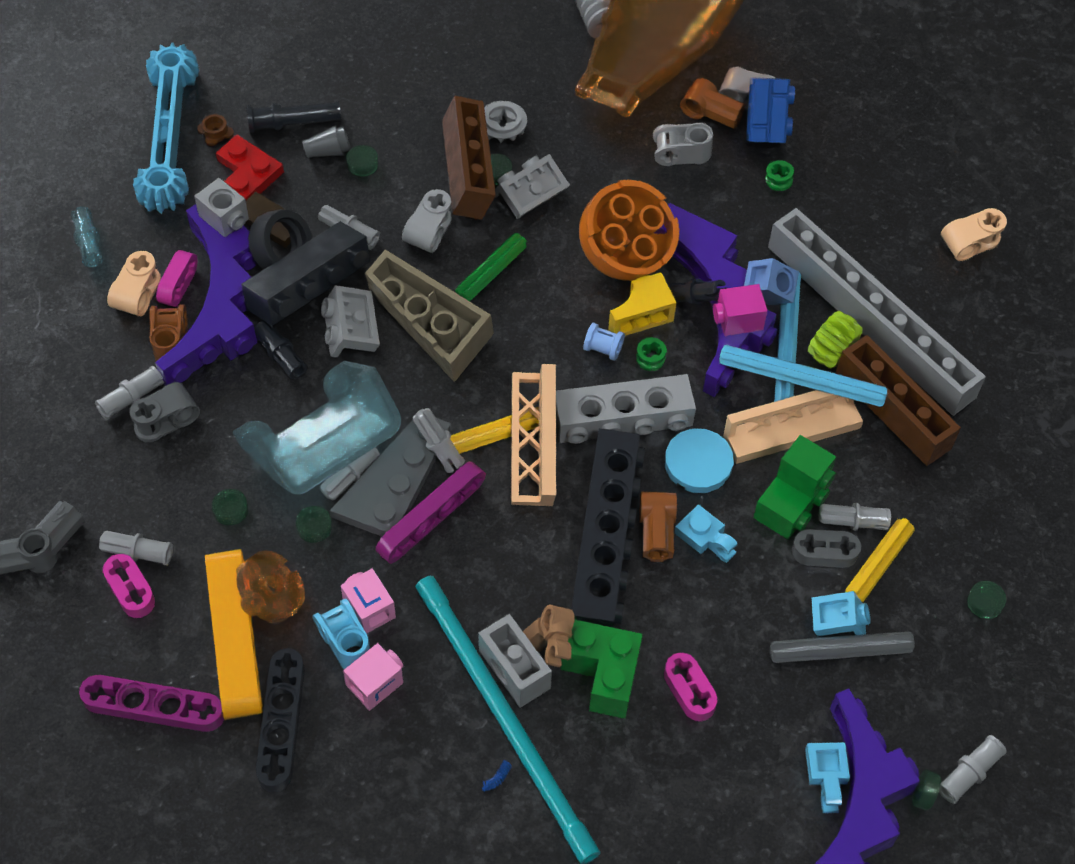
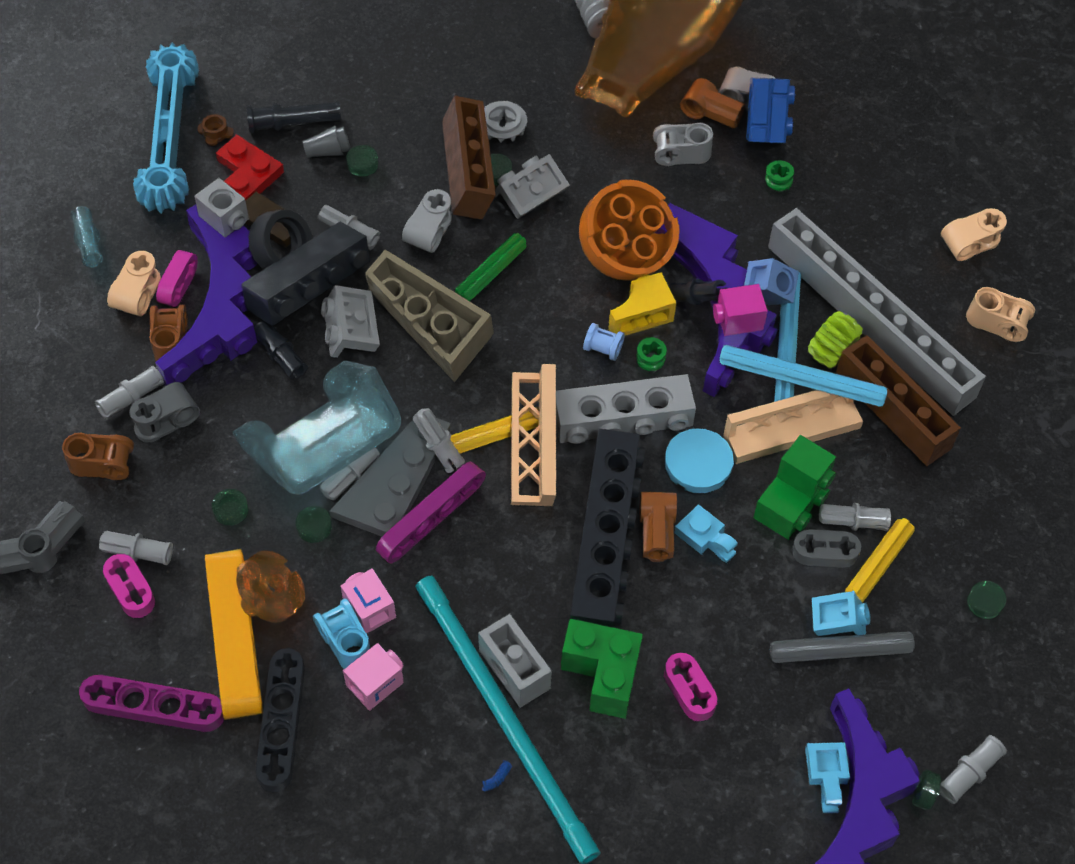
(101, 455): none -> dark orange piece
(553, 632): medium nougat bar -> none
(999, 312): none -> light nougat piece

